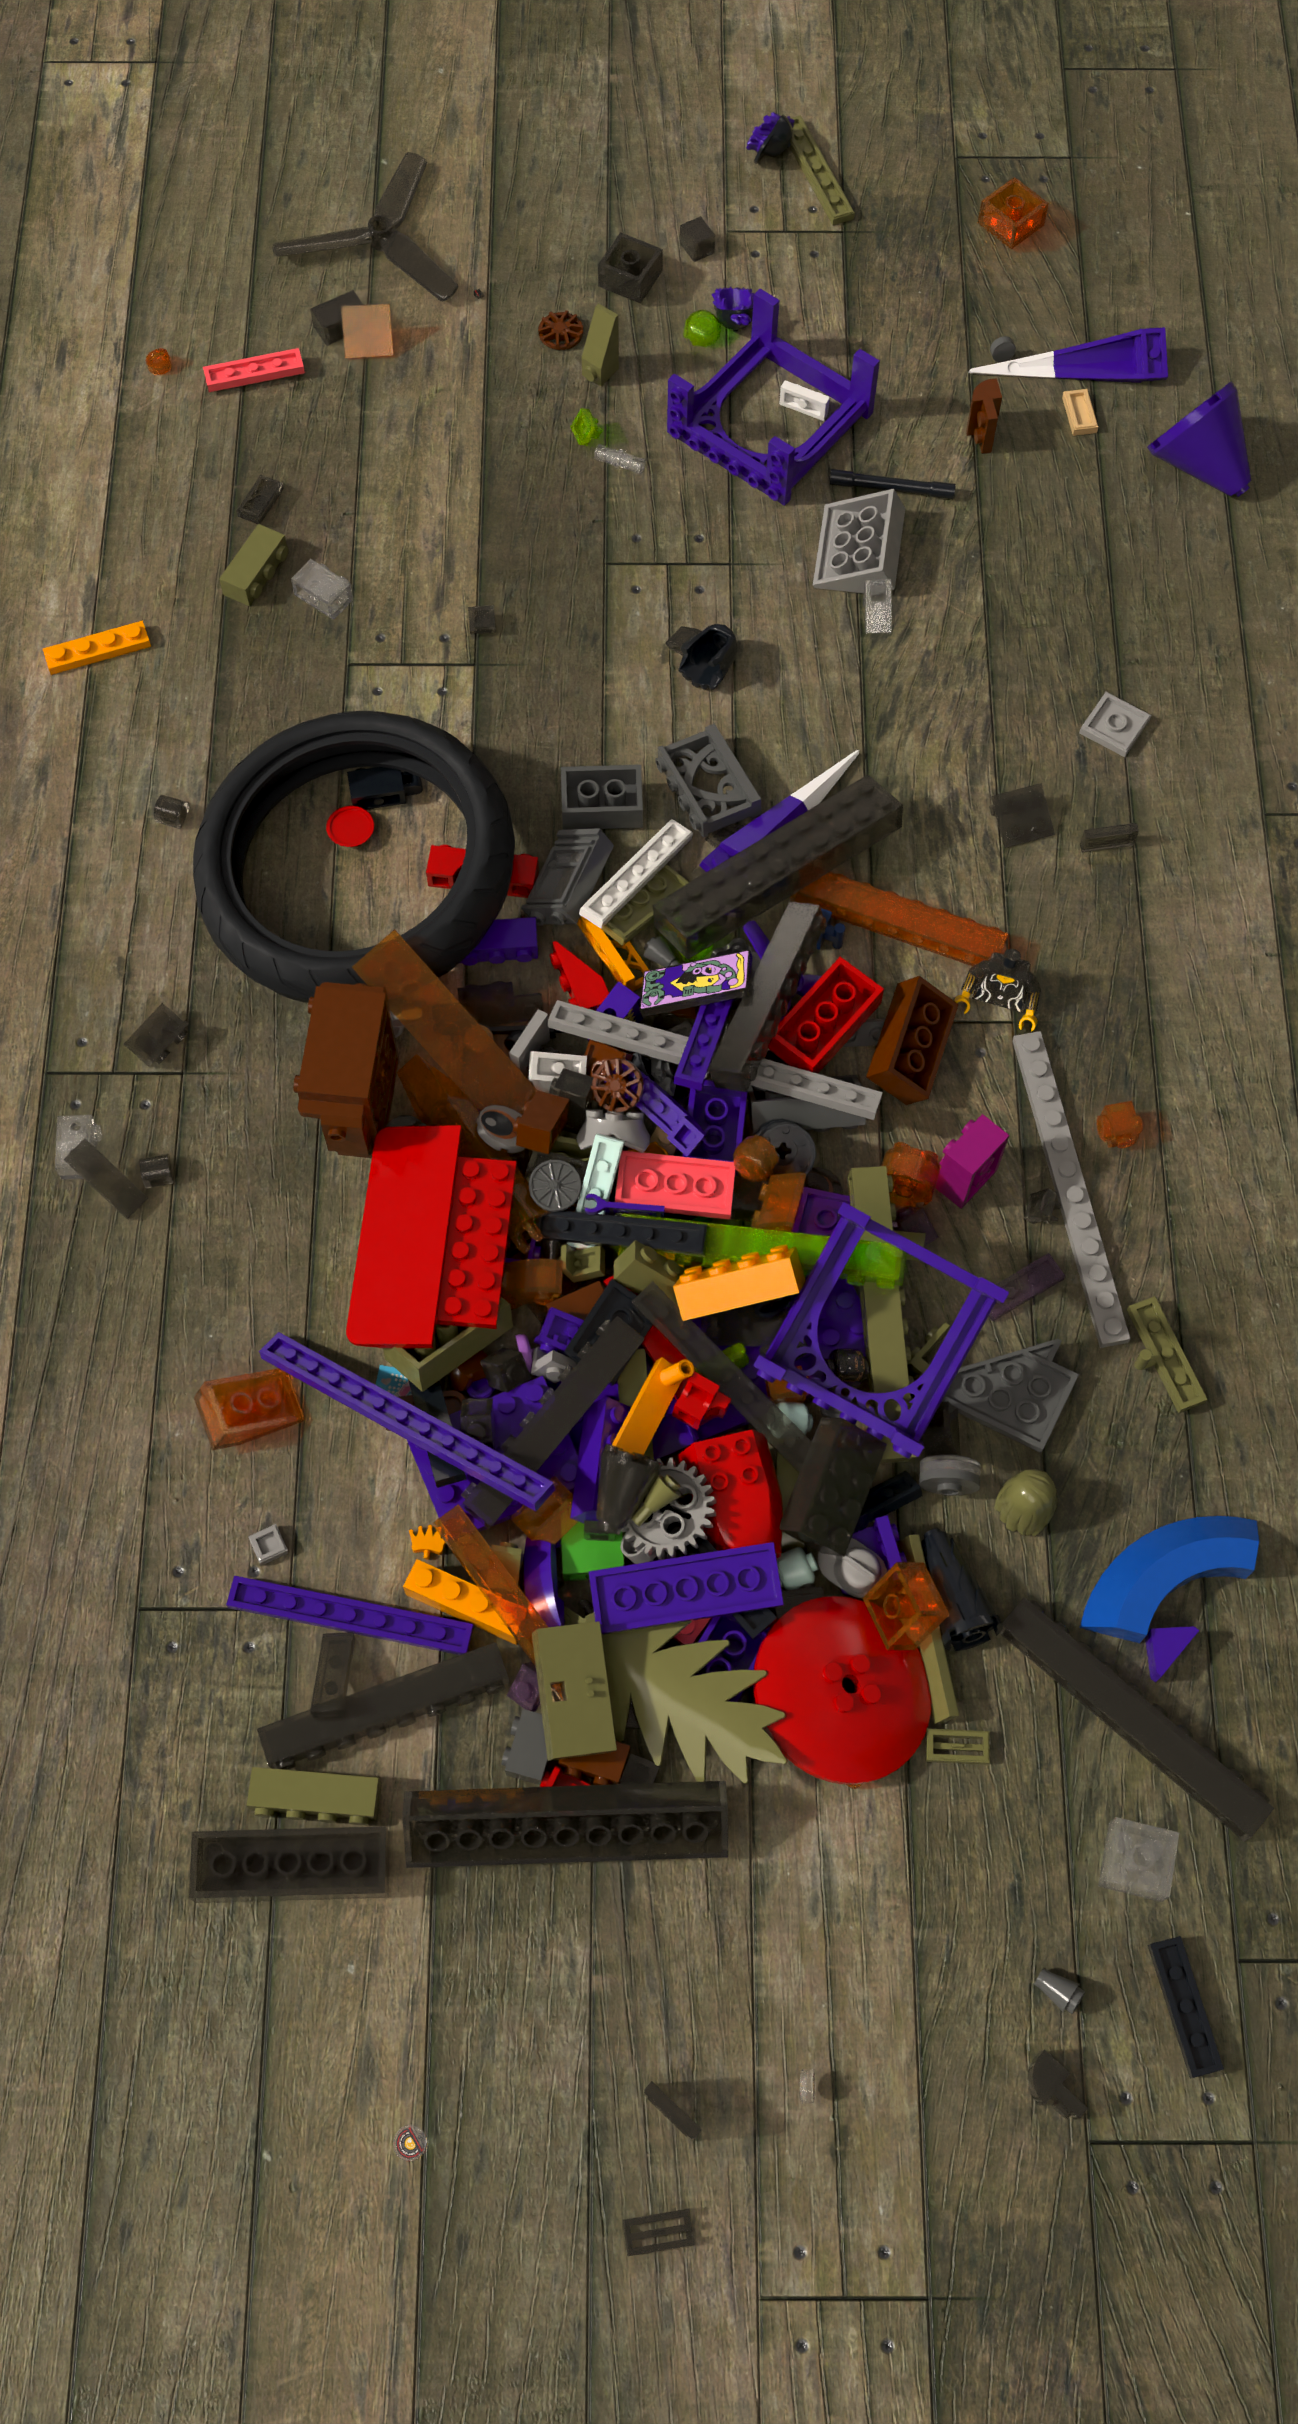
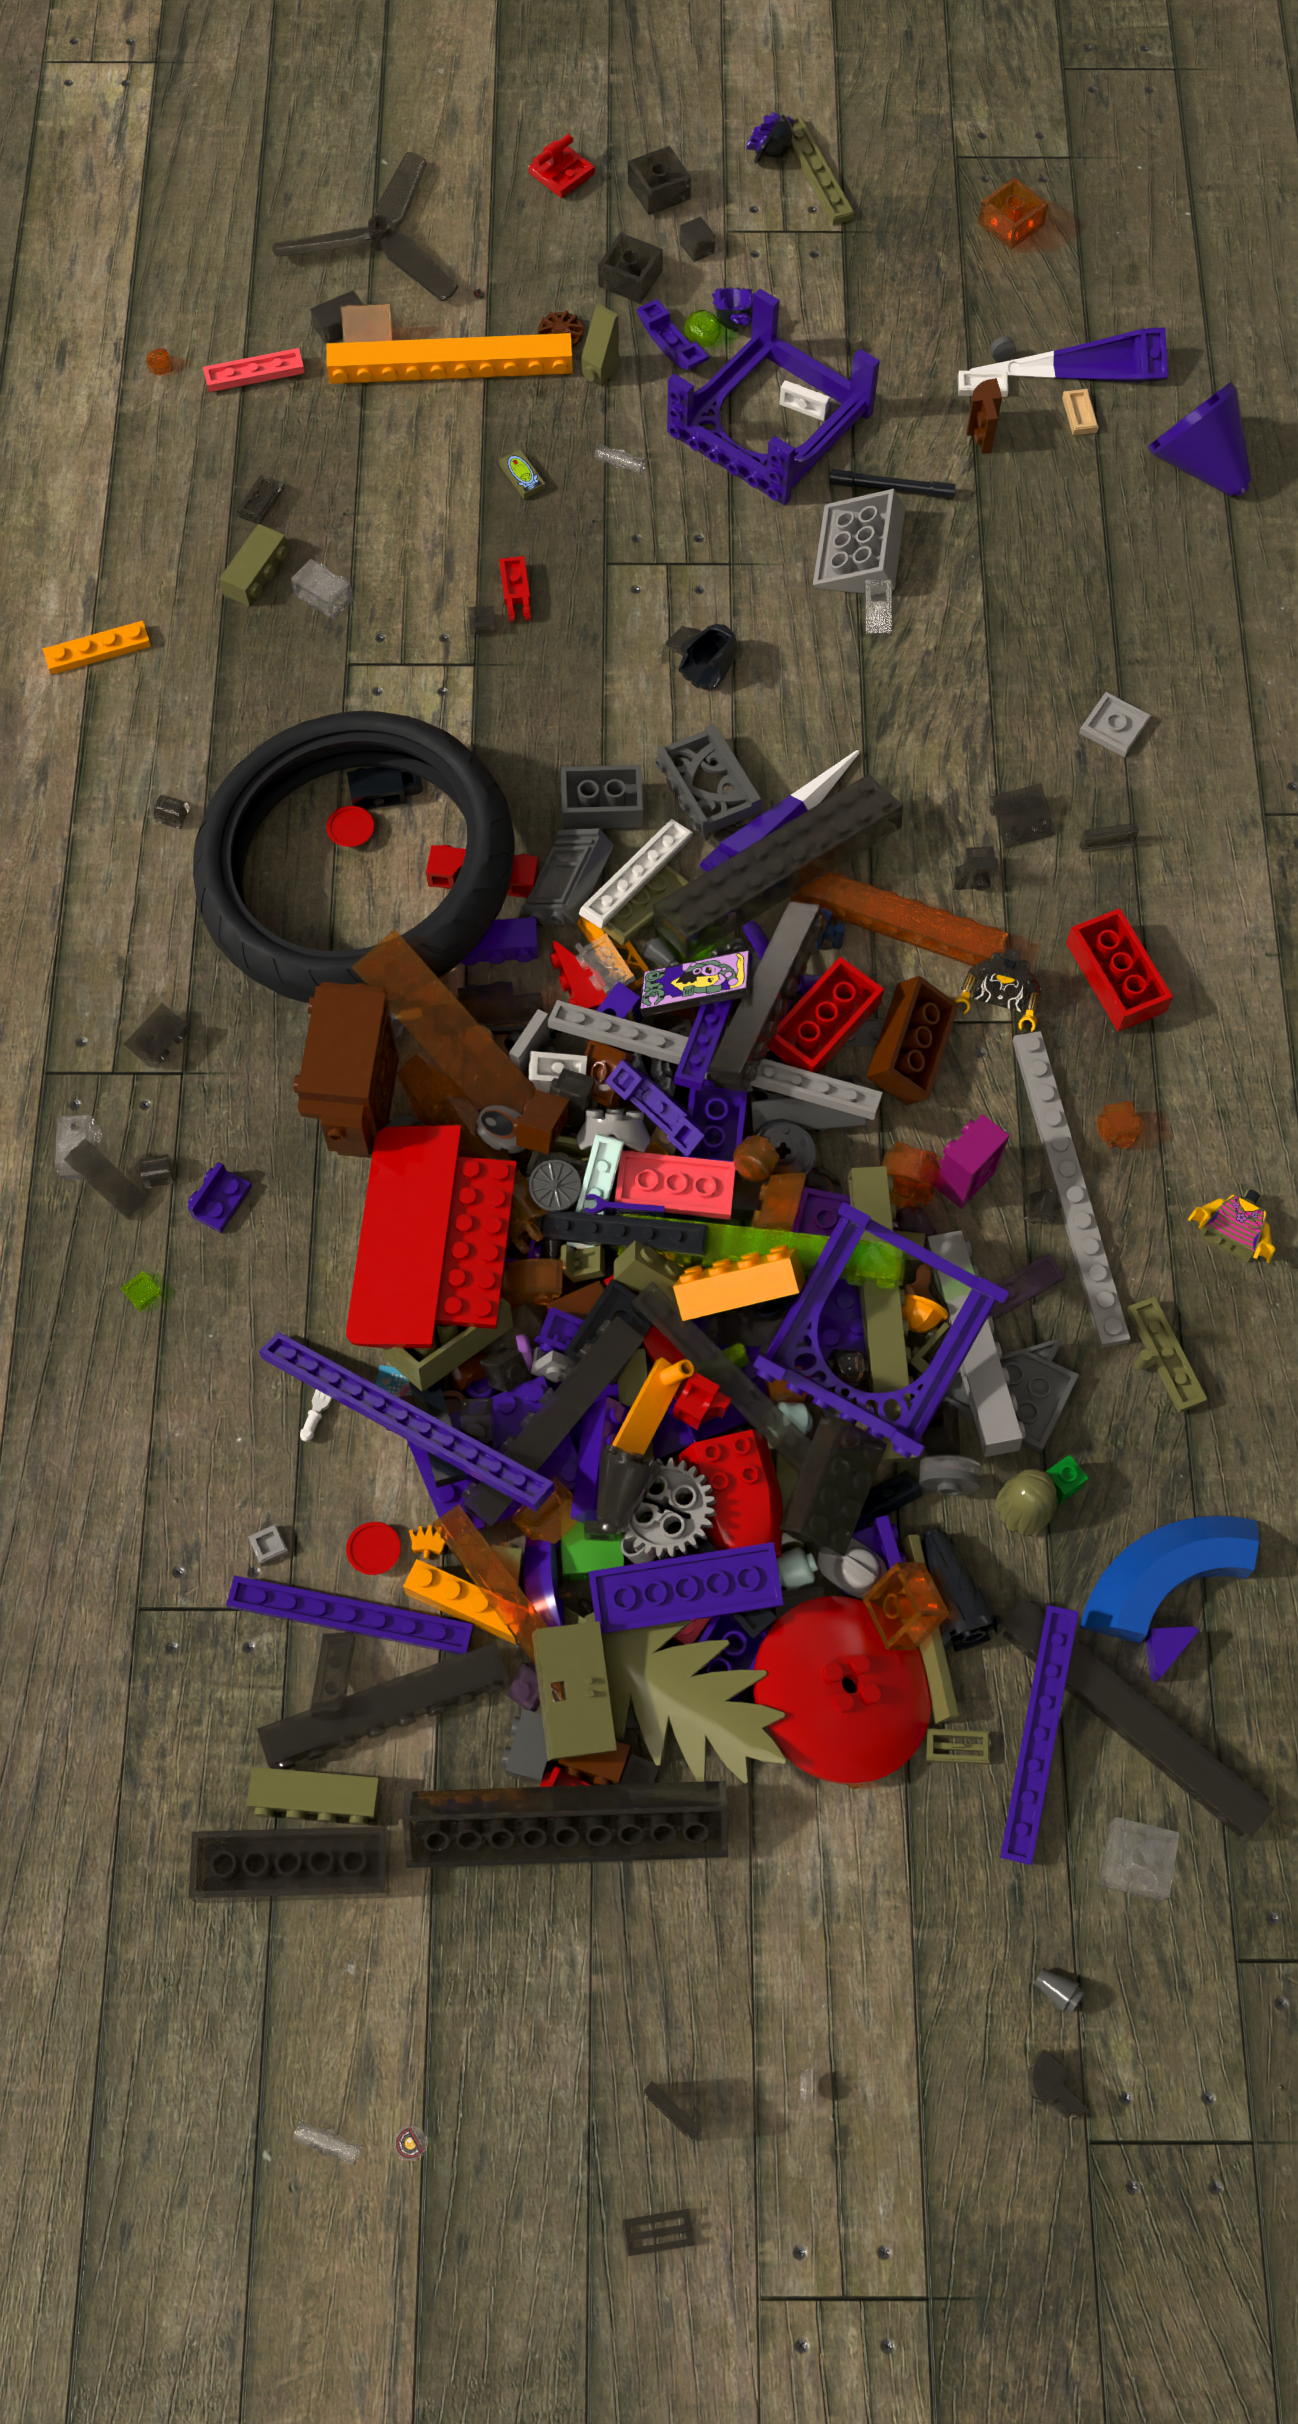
(141, 1291): none -> clear neon green tile
(218, 1198): none -> dark purple bracket
(247, 1407): clear orange slope -> none
(320, 1403): none -> white piece
(327, 2142): none -> clear pin
(373, 1548): none -> red piece
(449, 358): none -> light orange brick
(515, 585): none -> red hinge
(522, 474): none -> tile
(561, 167): none -> red plate
(585, 427): clear neon green tile -> none
(604, 964): none -> clear bracket
(617, 1085): reddish brown wheel -> none
(659, 180): none -> clear smoke brick
(661, 1494): olive cone -> none
(668, 338): none -> dark purple slope
(920, 1307): none -> light orange piece
(970, 379): none -> white tile
(977, 871): none -> clear smoke brick
(981, 1371): none -> light grey brick
(1039, 1735): none -> dark purple plate
(1067, 1478): none -> green brick
(1119, 969): none -> red brick
(1185, 2007): black plate -> none
(1236, 1226): none -> torso

